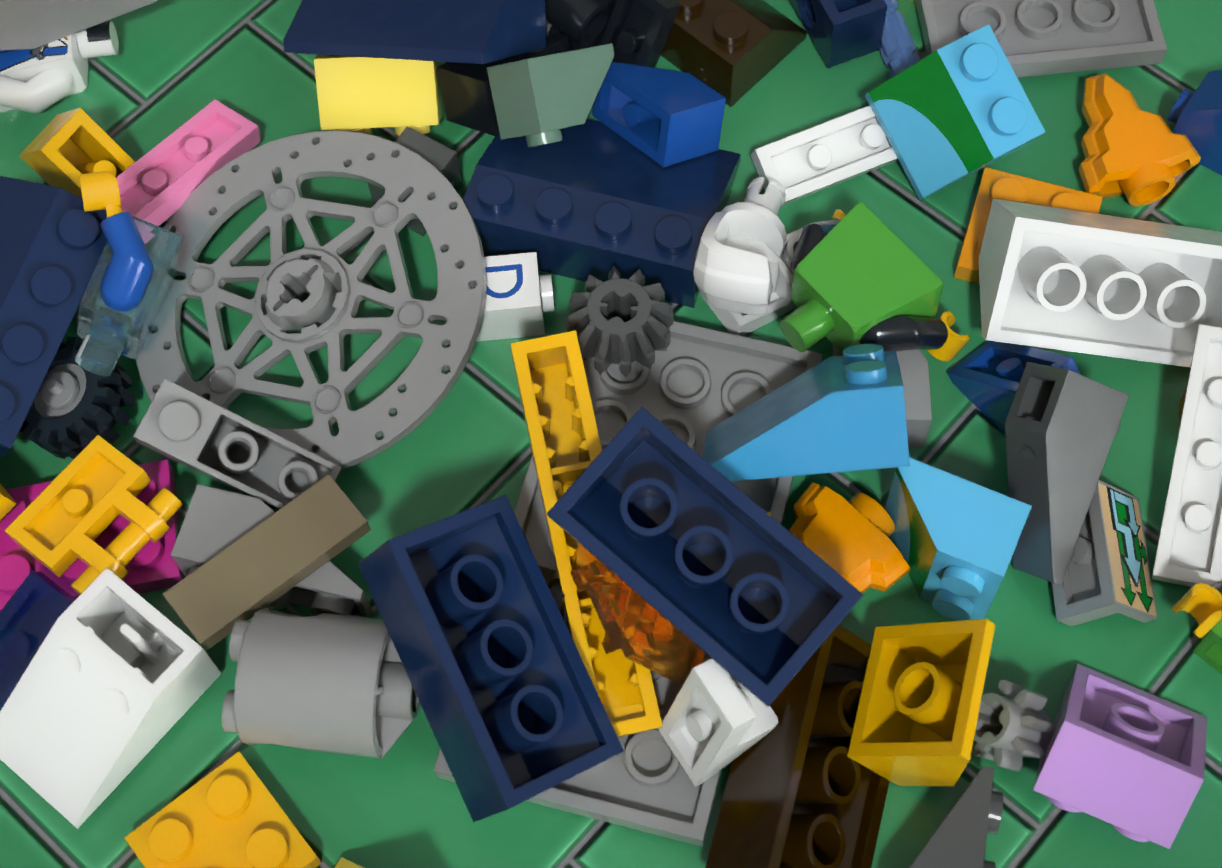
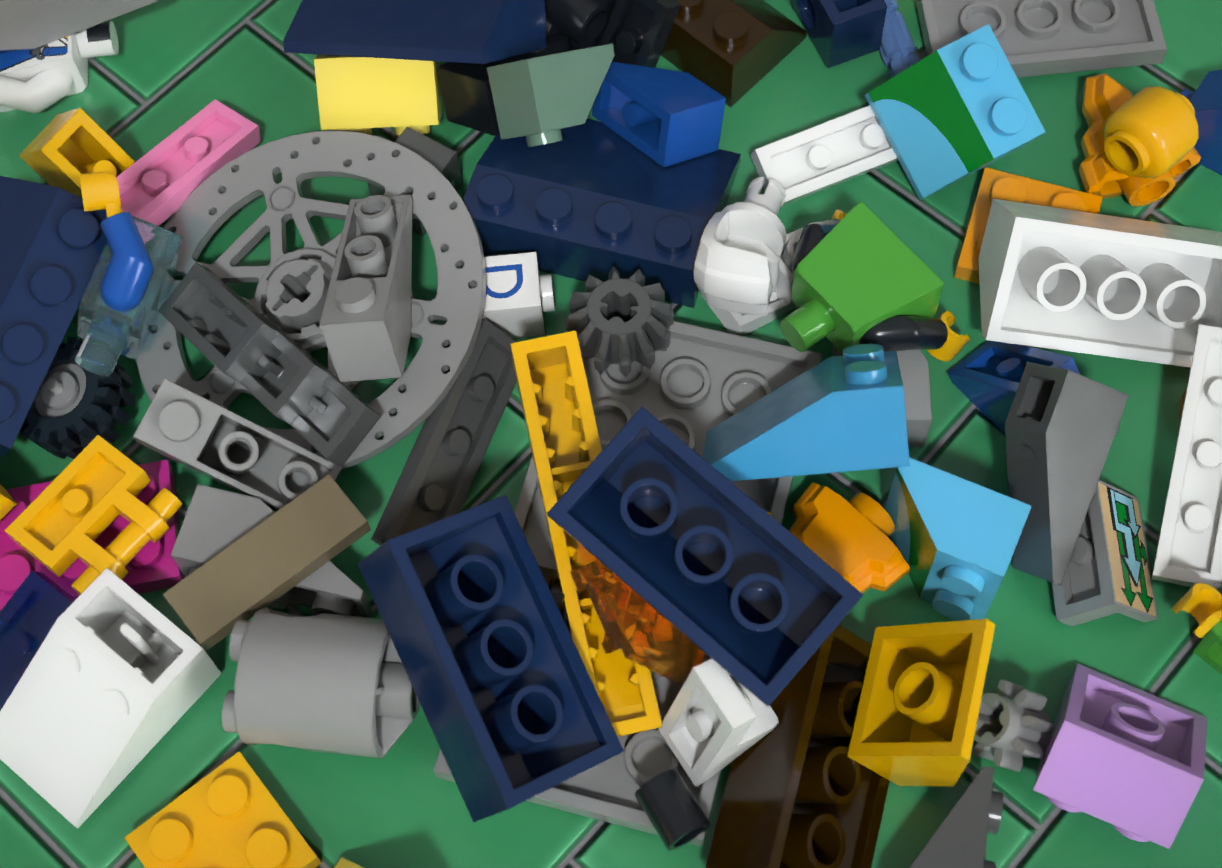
(269, 364): none -> dark grey slope
(370, 290): none -> light grey slope
(452, 440): none -> dark grey plate
(672, 809): none -> black hinge
(1150, 132): none -> yellow head

